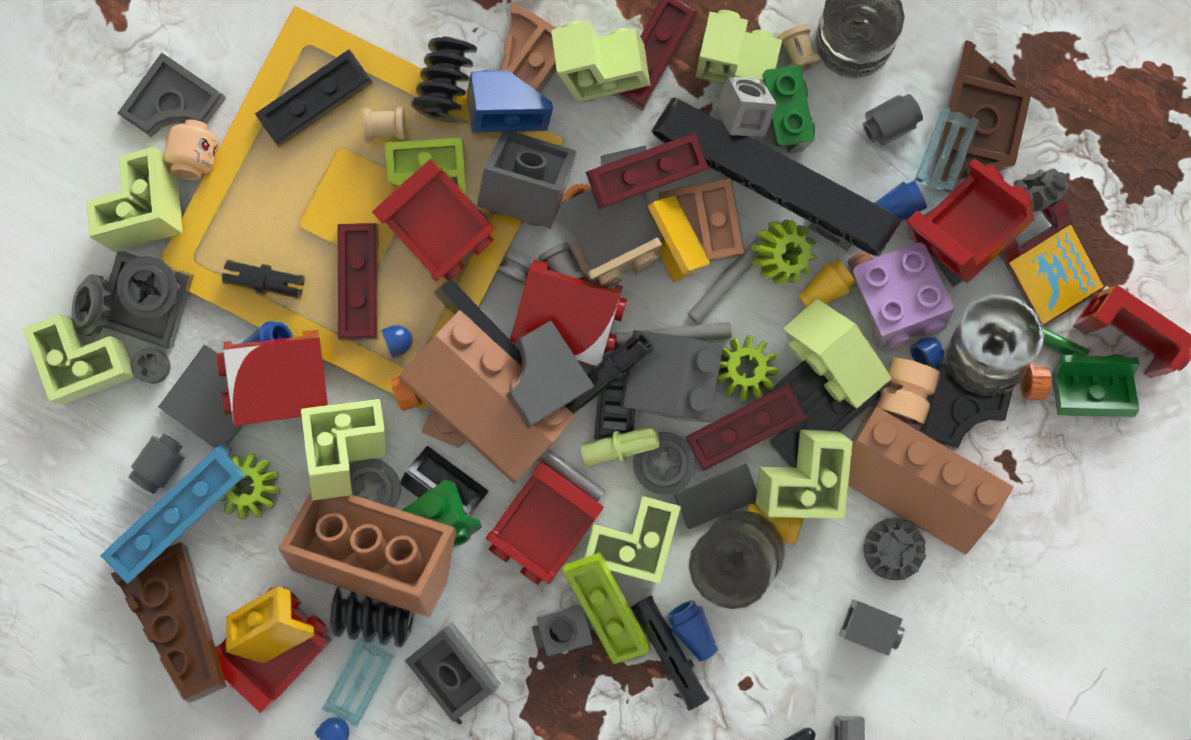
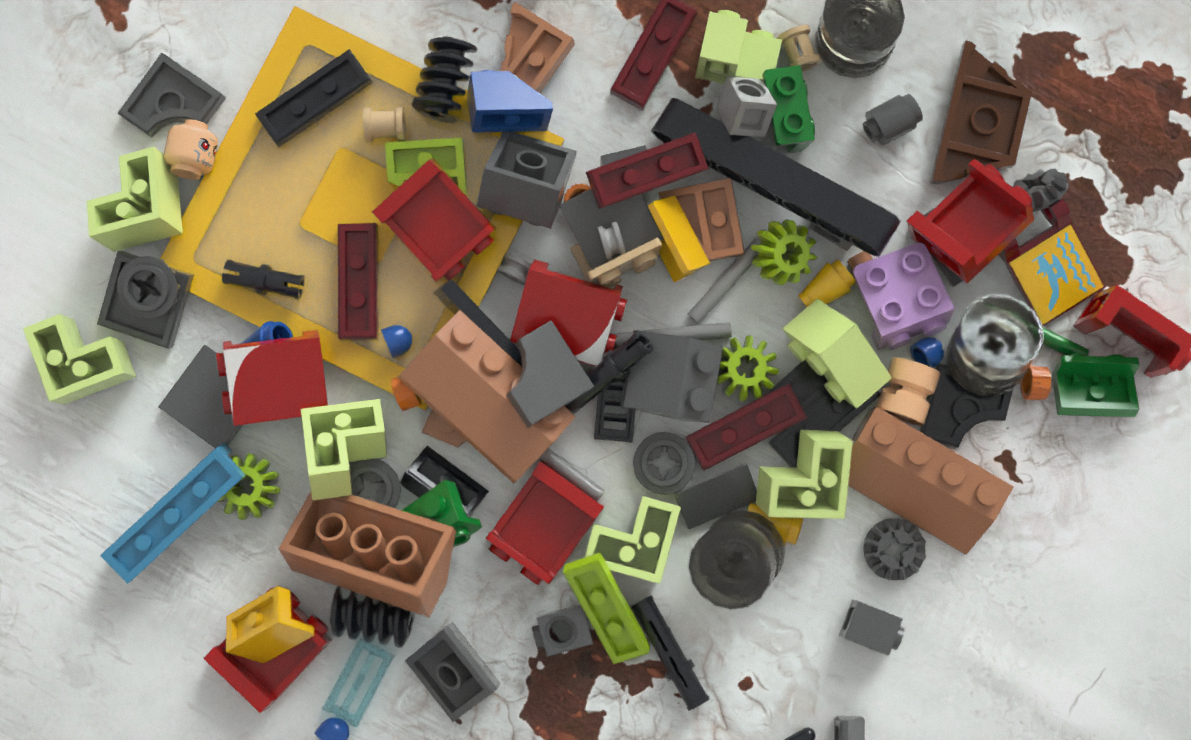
(91, 305): dark grey gear -> none
(140, 371): dark grey bush -> none
(156, 463): dark grey brick -> none
(176, 622): reddish brown wing -> none
(561, 261): light grey bush -> none
(596, 64): yellowish green brick -> none
(611, 241): none -> light grey bush
(620, 446): yellowish green axle -> none
(692, 628): blue cone -> none
(903, 200): blue cone -> none
(957, 120): clear light blue tile -> none

